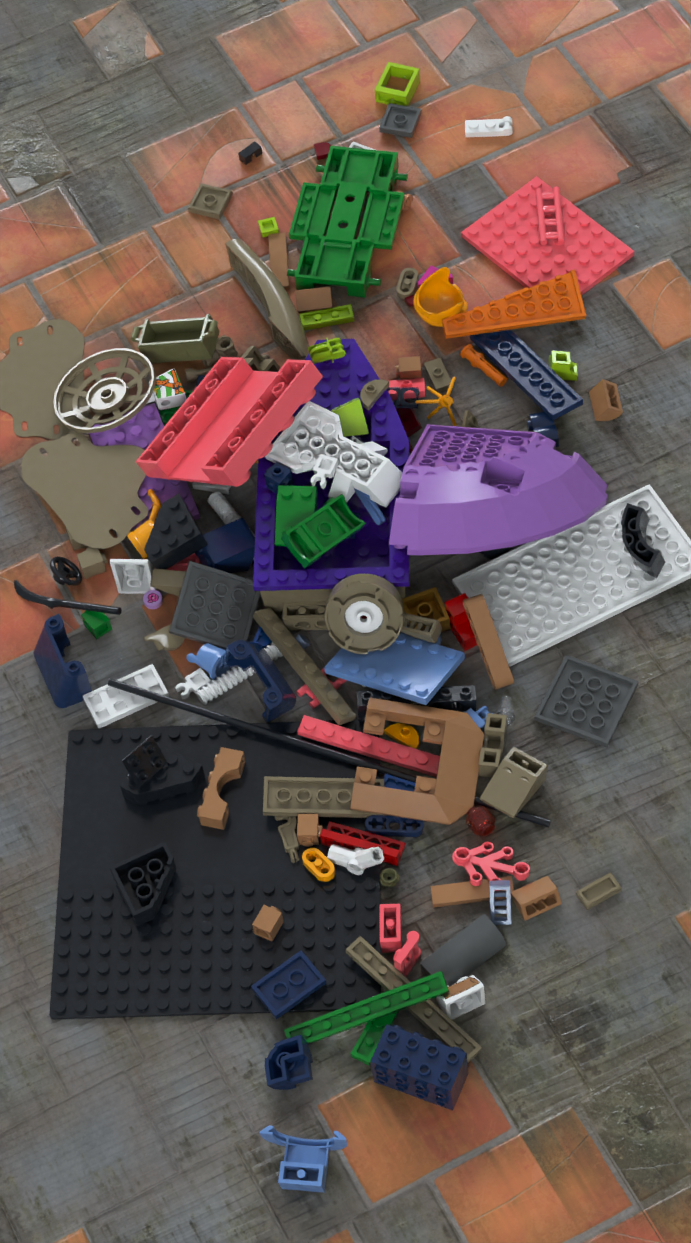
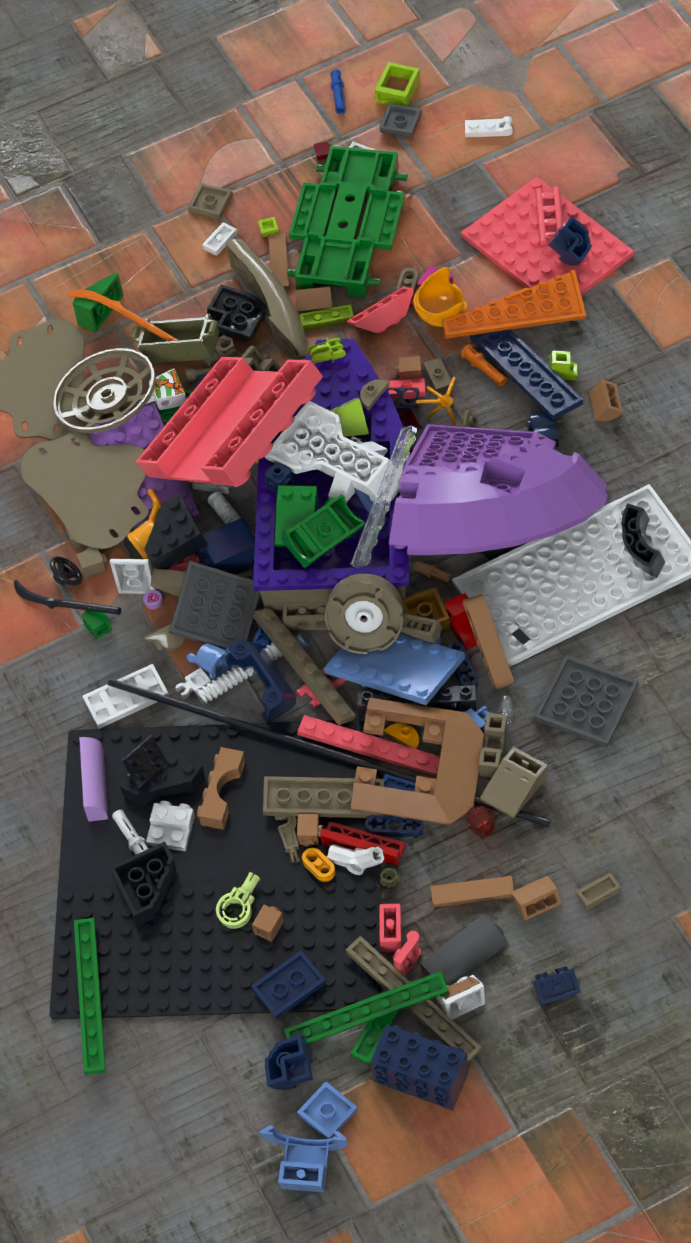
(64, 680): dark blue windscreen -> none
(89, 996): none -> green plate
(92, 313): none -> green slope
(93, 779): none -> lavender brick
(116, 305): none -> orange piece
(136, 842): none -> white pin
(170, 825): none -> white plate
(219, 237): none -> white plate
(235, 897): none -> yellowish green pin
(236, 312): none -> black slope
(245, 154): black piece -> none
(324, 468): white plate -> none
(327, 1110): none -> medium blue plate
(337, 86): none -> blue pin
(382, 501): none -> clear plate
(385, 312): none -> coral wedge
(431, 571): none -> medium nougat axle
(461, 674): none -> dark blue beam
(464, 857): coral plant -> none
(500, 885): sand blue slope -> none
(521, 636): none -> sticker
(556, 986): none -> dark blue bracket
(571, 242): none -> dark blue brick

